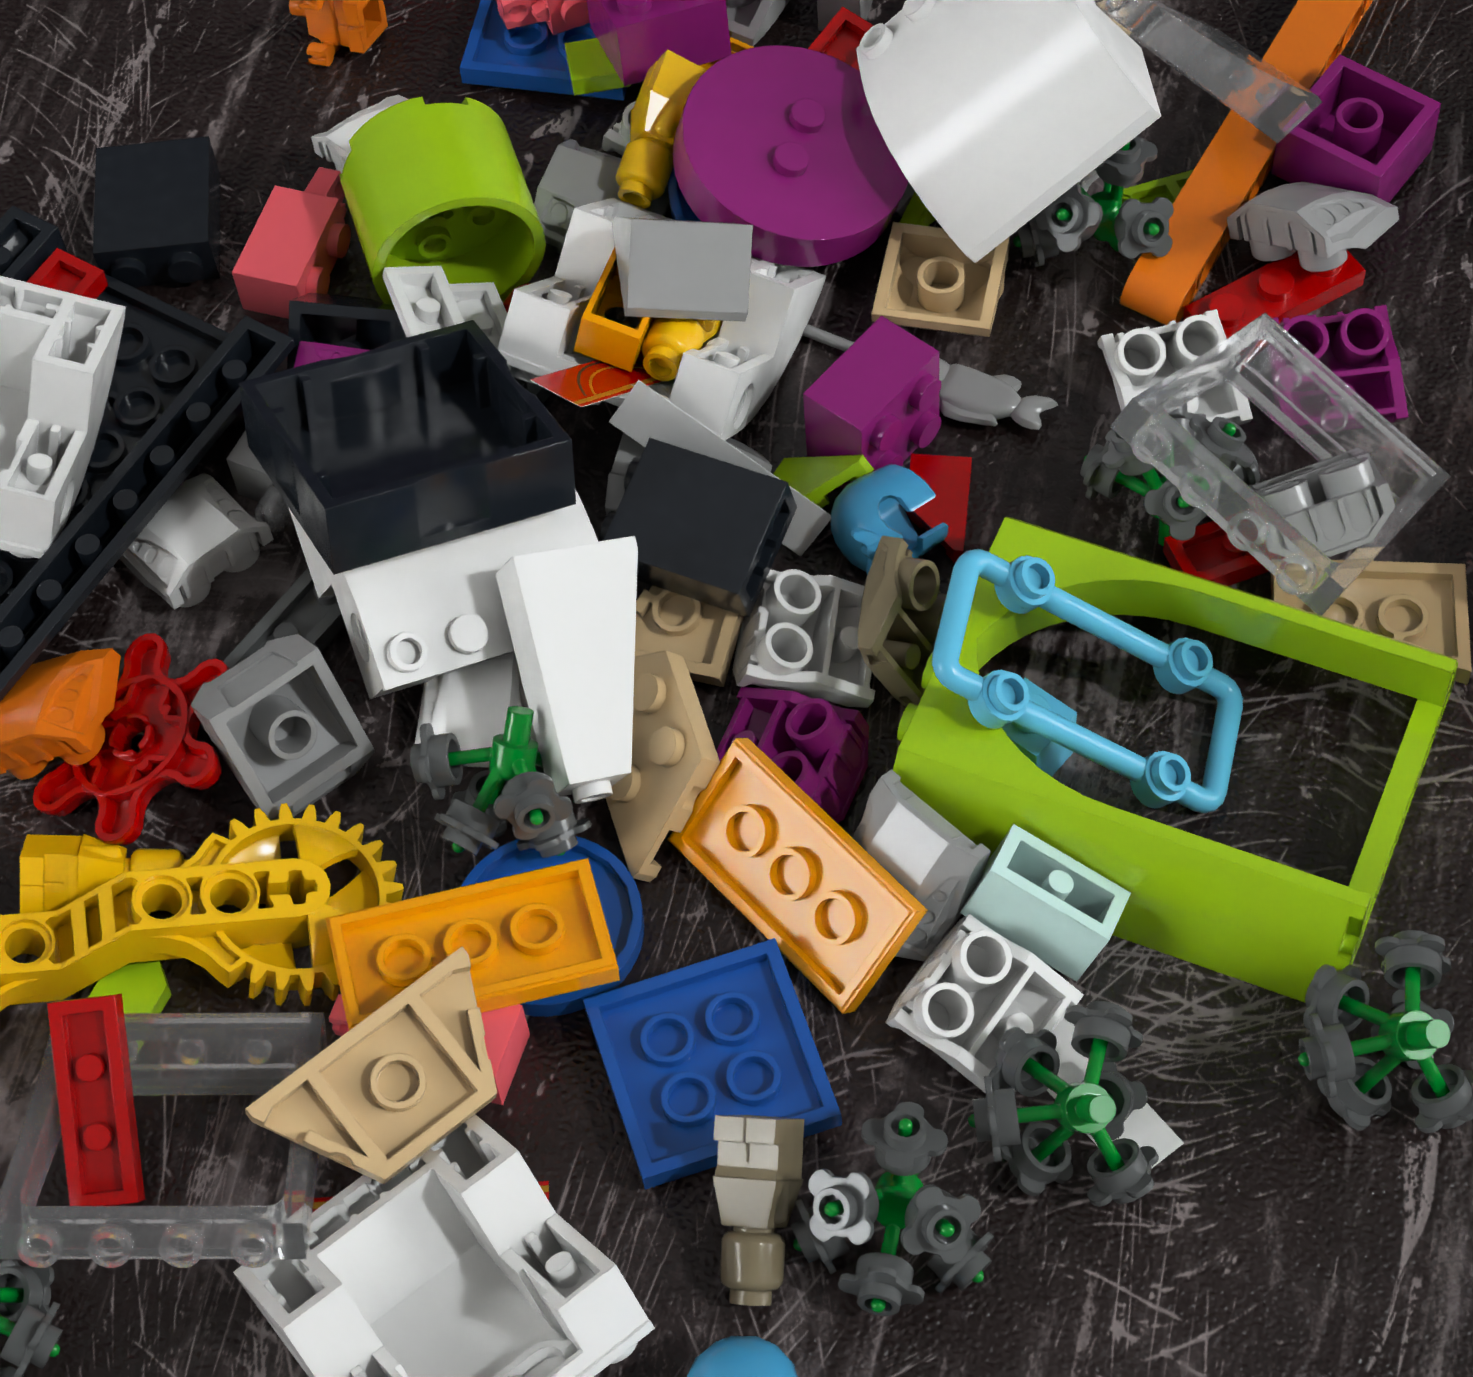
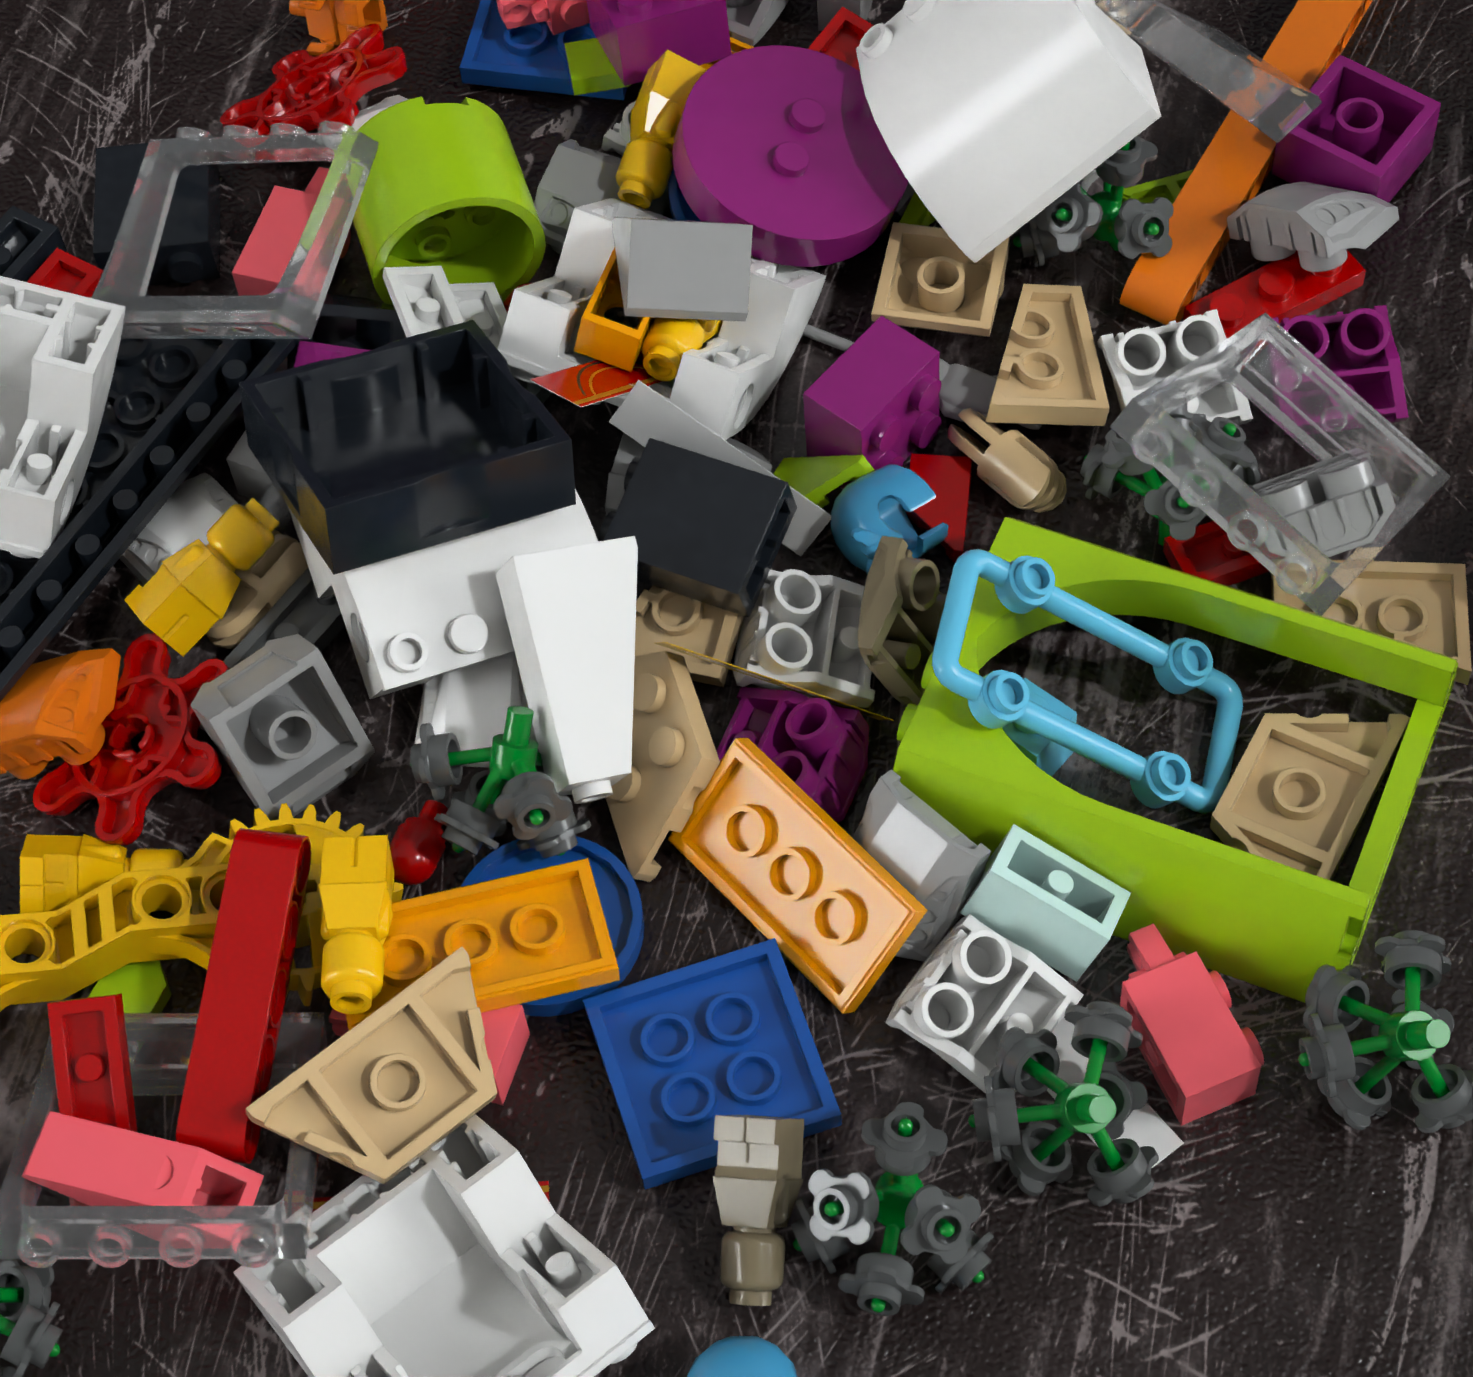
(131, 1168): none -> coral slope
(200, 579): none -> yellow piece
(244, 992): none -> red beam
(259, 590): none -> tan arm
(297, 300): none -> clear windscreen
(321, 86): none -> red plate
(355, 918): none -> yellow piece
(418, 845): none -> red cylinder
(770, 680): none -> yellow sticker
(1010, 464): none -> tan arm
(1050, 363): none -> tan wing
(1188, 1029): none -> coral hinge
(1306, 788): none -> tan wing

